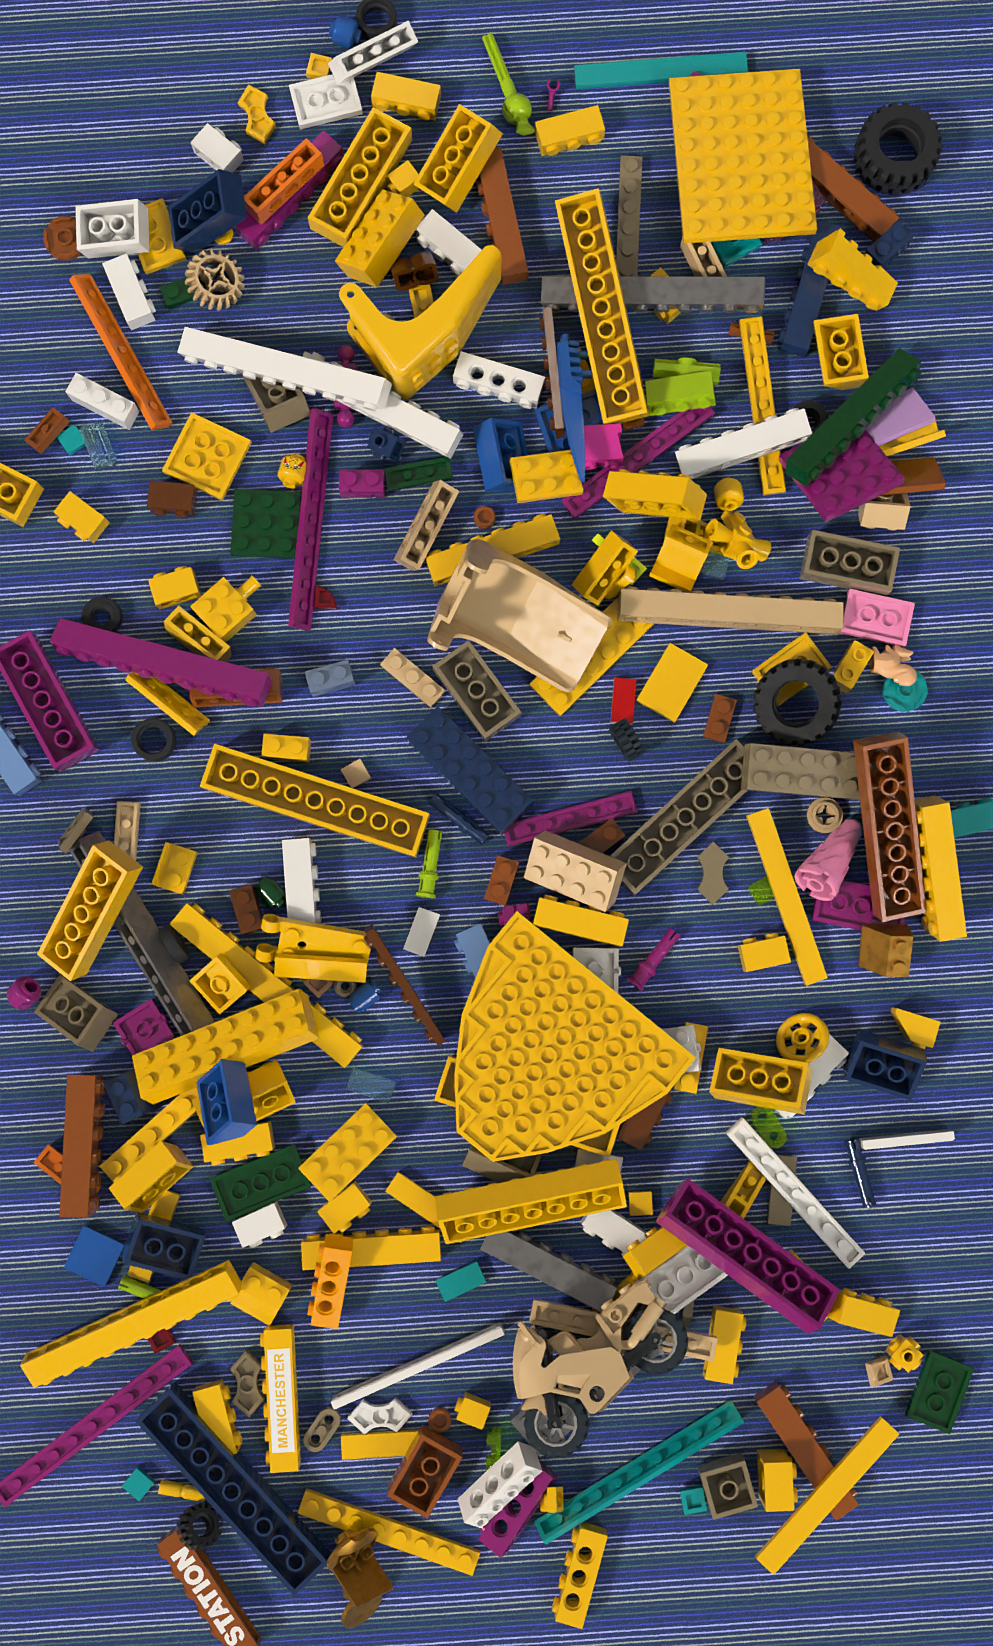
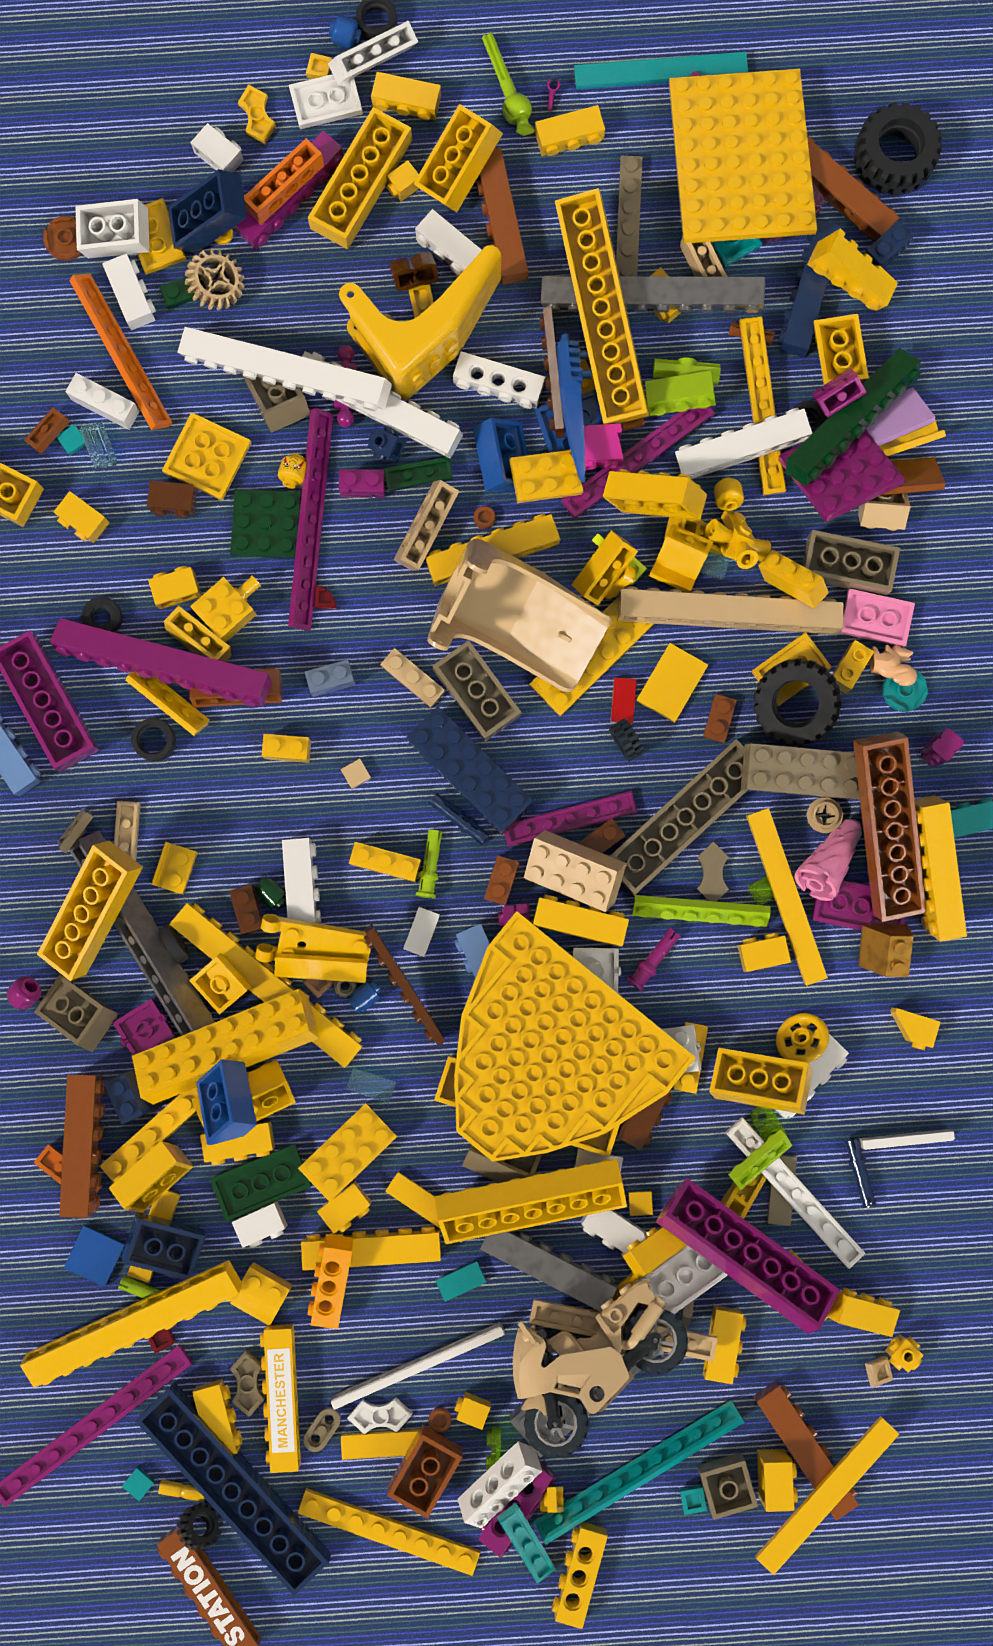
(315, 800): yellow brick -> none
(358, 1574): pearl gold piece -> none
(379, 238): yellow brick -> none
(385, 862): none -> yellow brick
(526, 1543): none -> teal tile
(701, 911): none -> lime plate
(760, 1159): none -> lime plate
(793, 579): none -> yellow brick
(839, 392): none -> magenta brick
(885, 1064): dark blue brick -> none
(939, 1391): dark green plate -> none
(941, 748): none -> magenta brick

